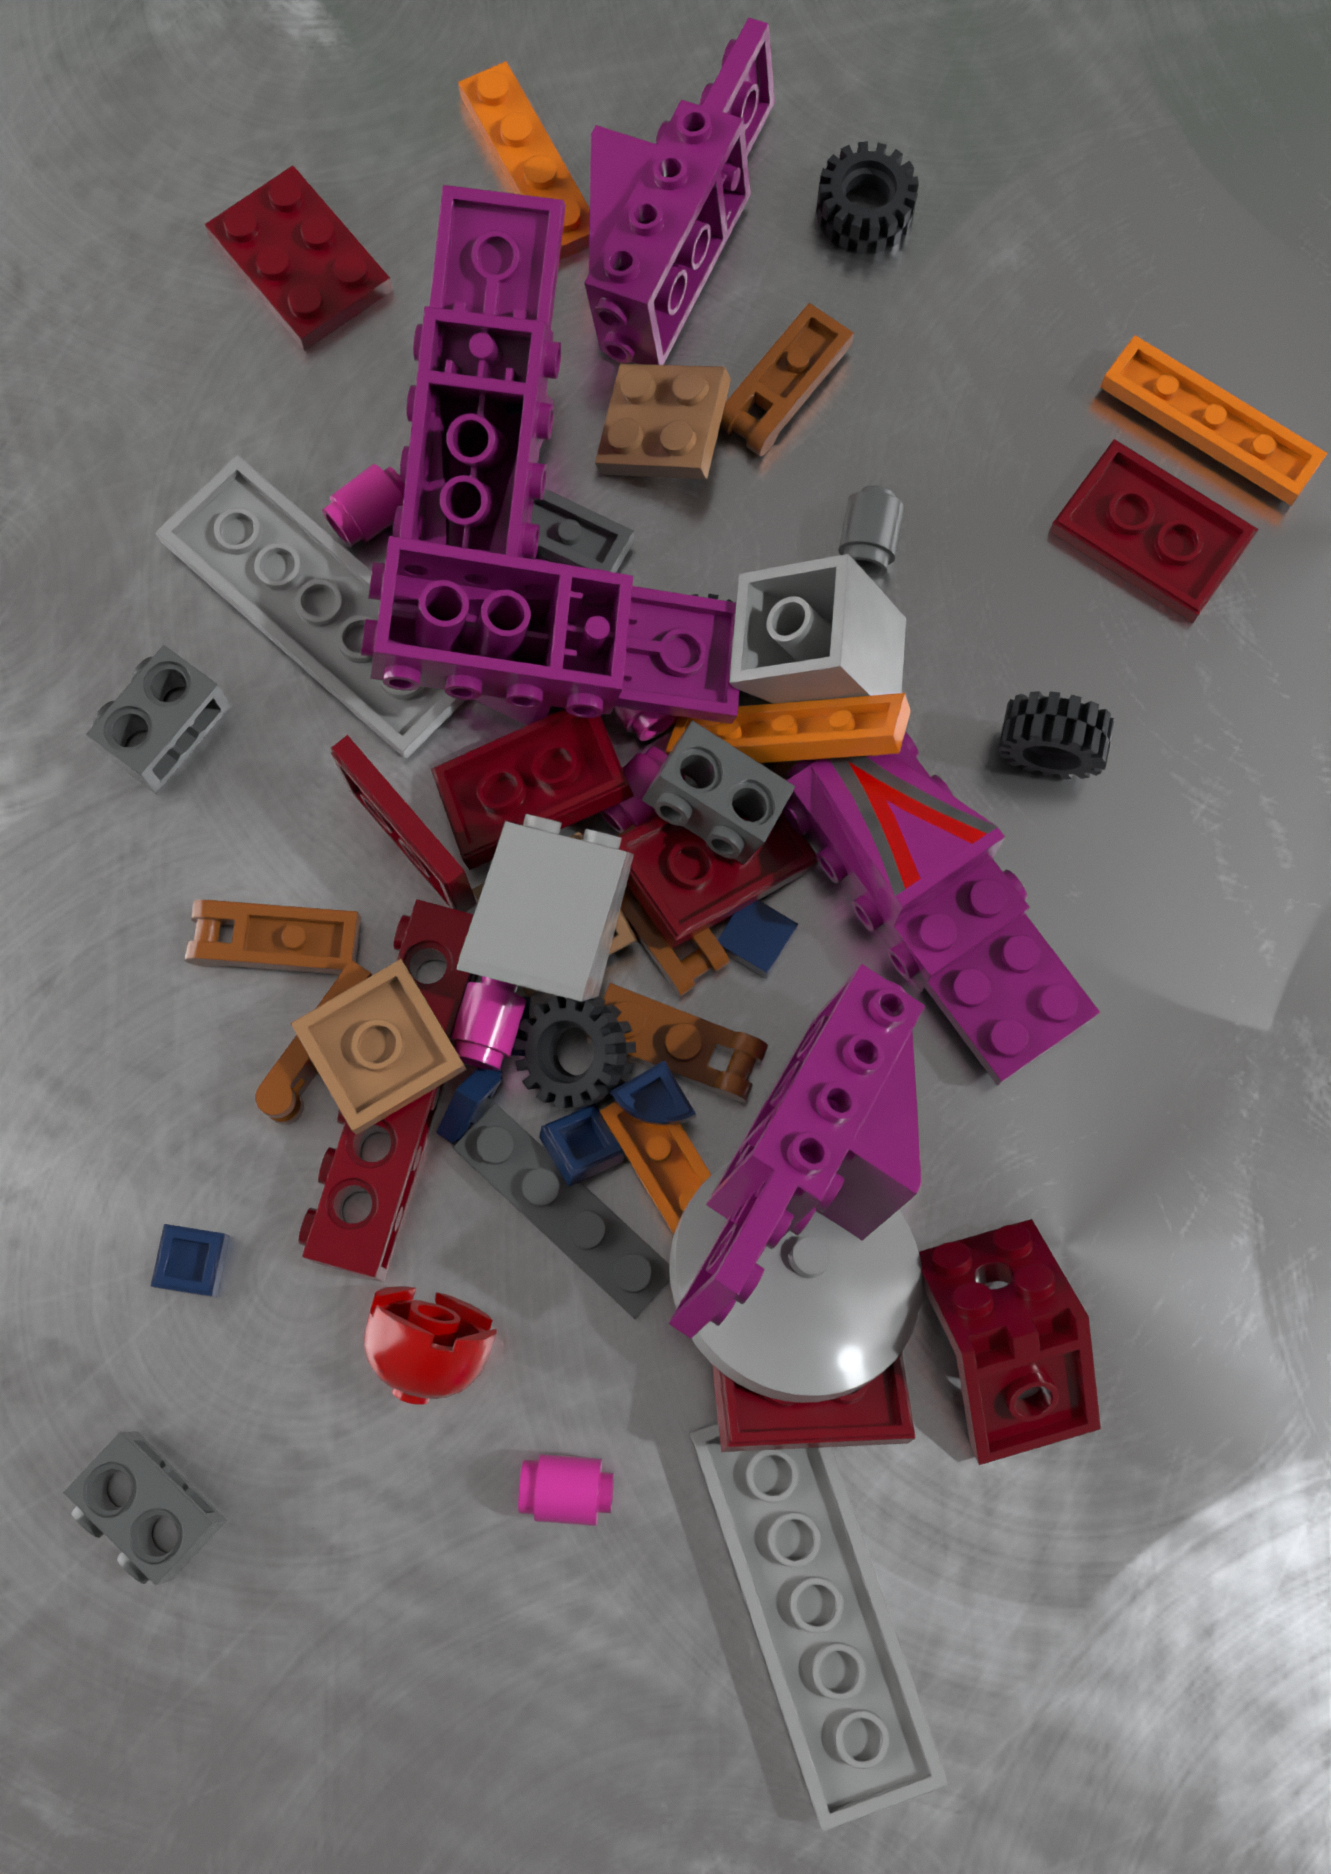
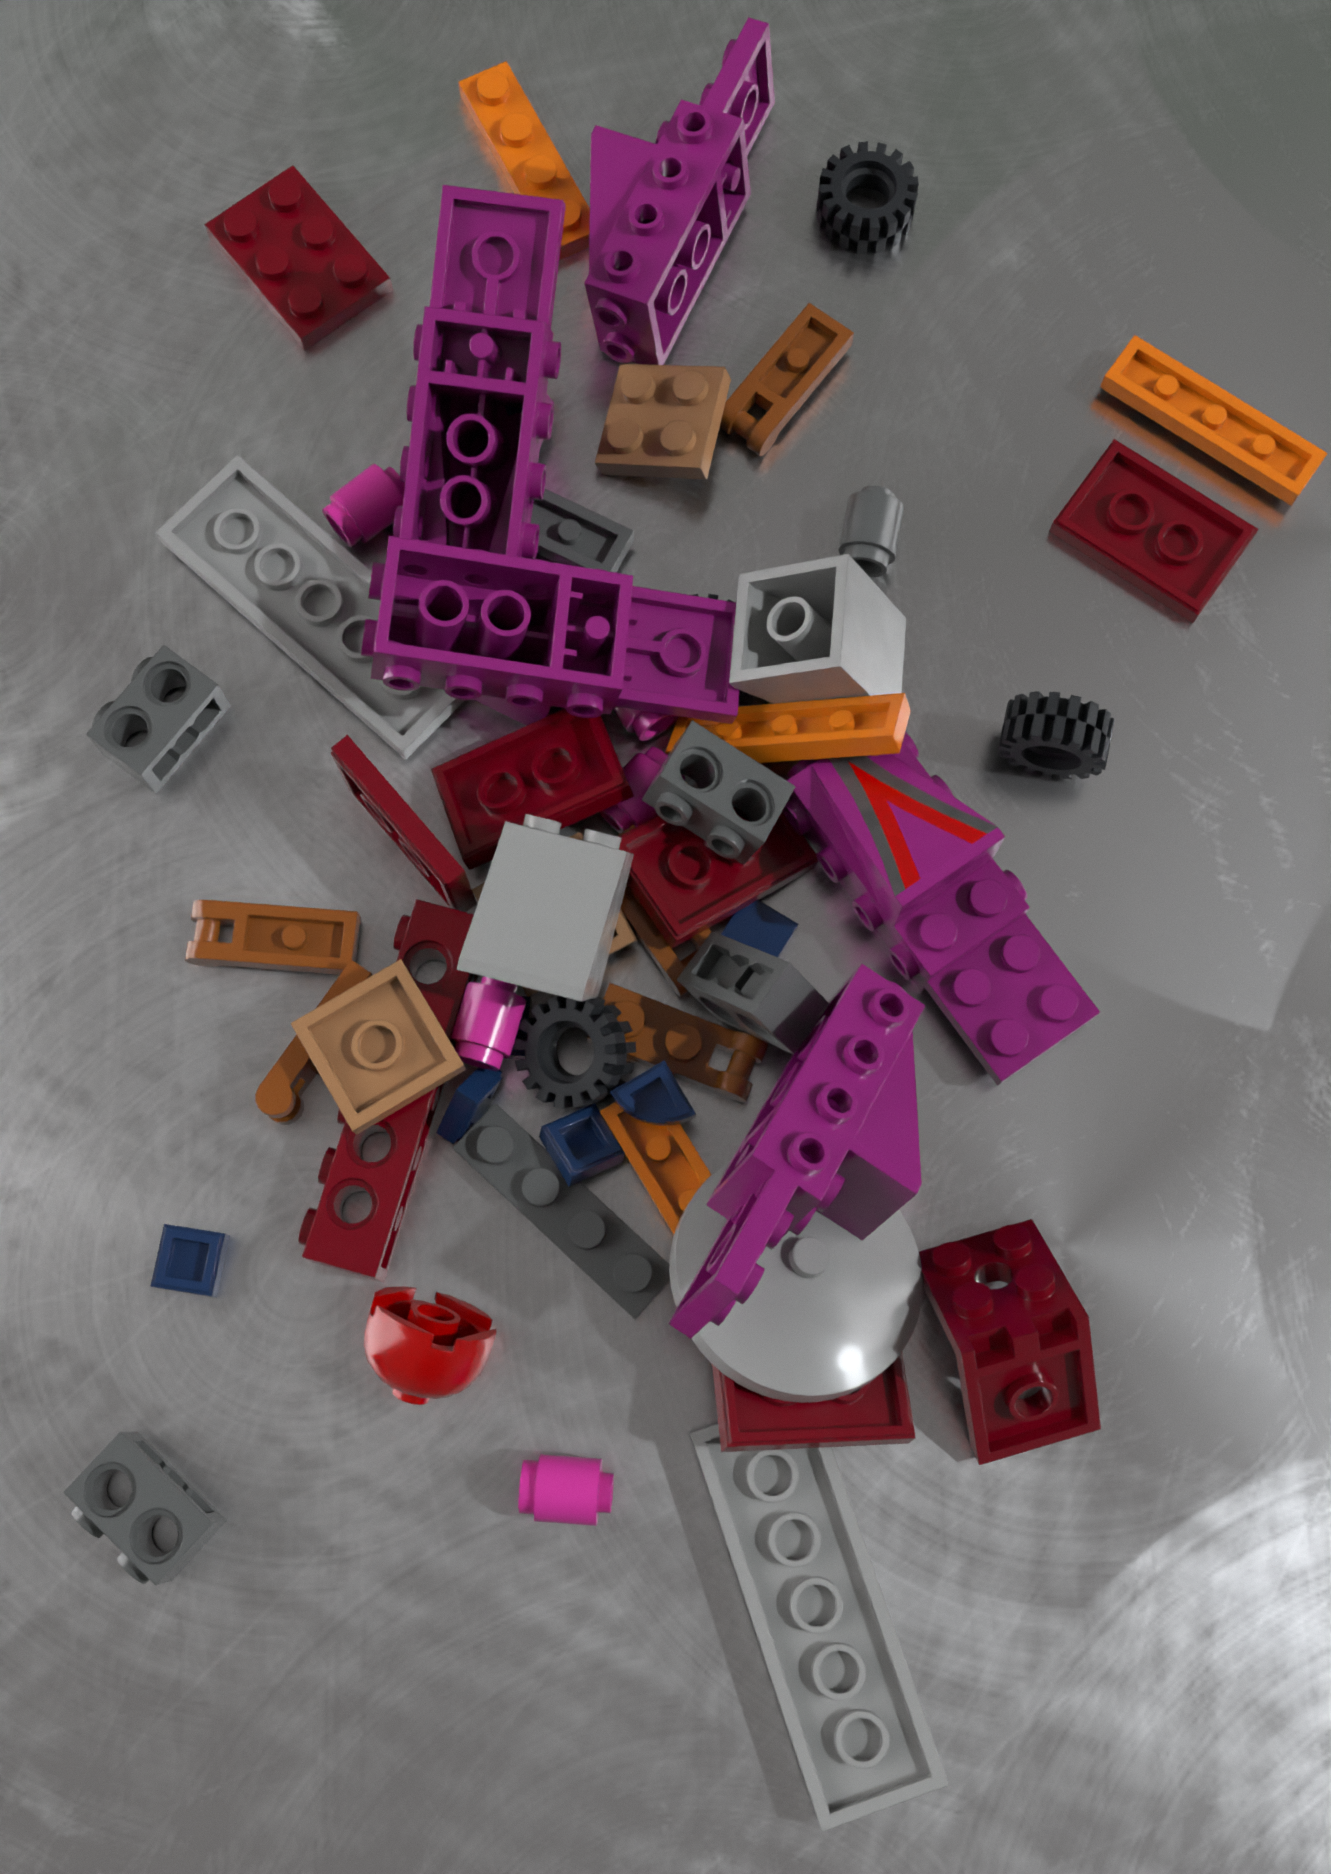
(753, 991): none -> dark grey brick

